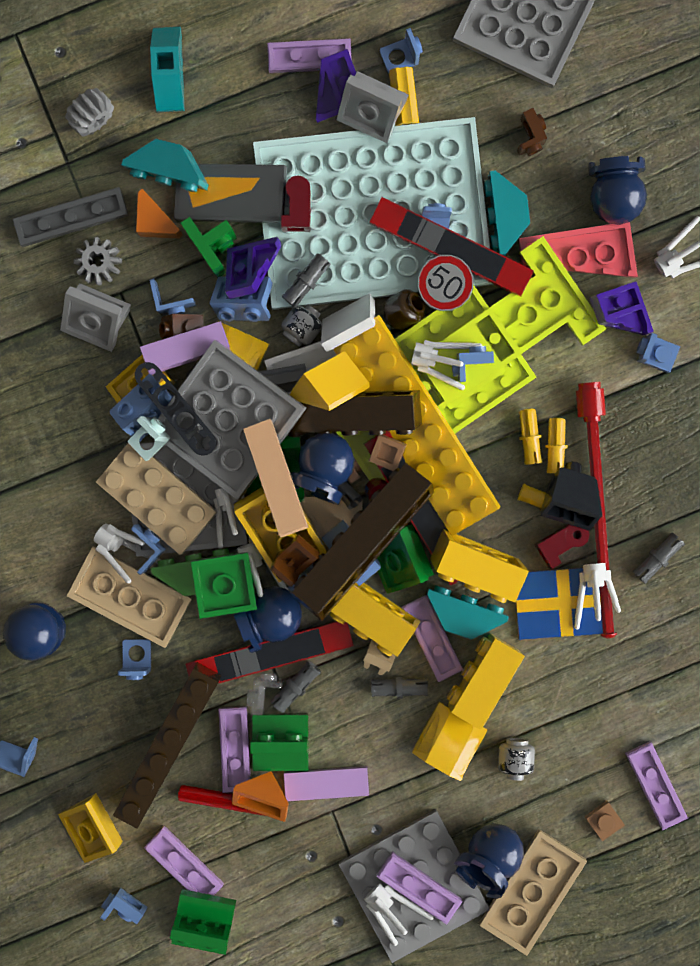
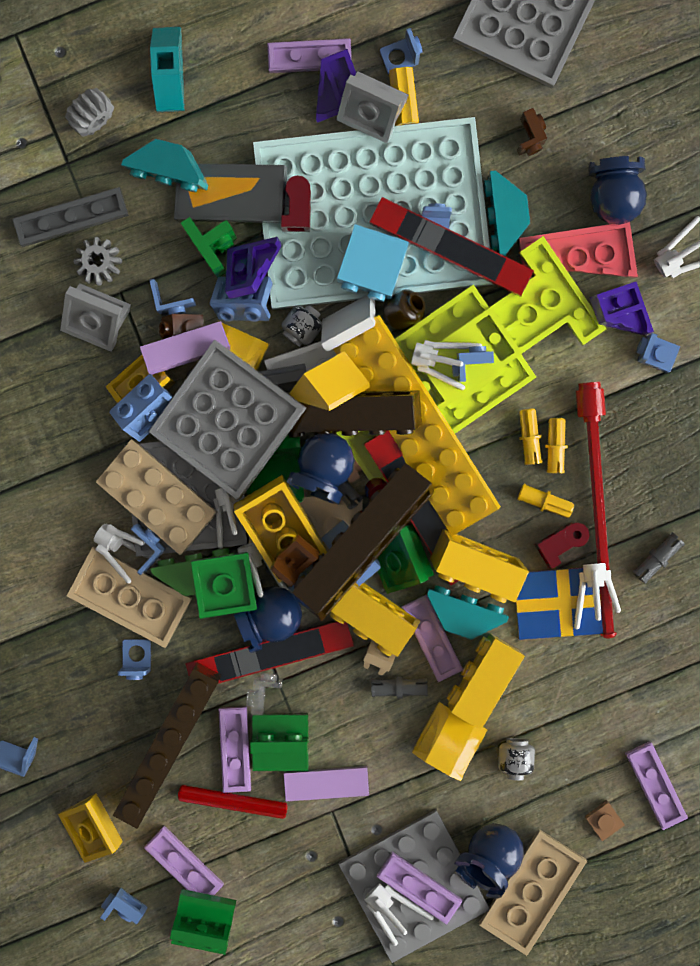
(34, 631): dark blue tile -> none
(152, 220): orange slope -> none
(156, 430): light aqua bracket -> none
(172, 411): black beam -> none
(262, 796): orange slope -> none
(275, 478): light nougat tile -> none
(295, 686): dark grey pin -> none
(306, 280): dark grey pin -> none
(372, 263): none -> medium azure brick
(387, 452): medium nougat plate -> none
(445, 282): piece -> none
(572, 498): black torso -> none

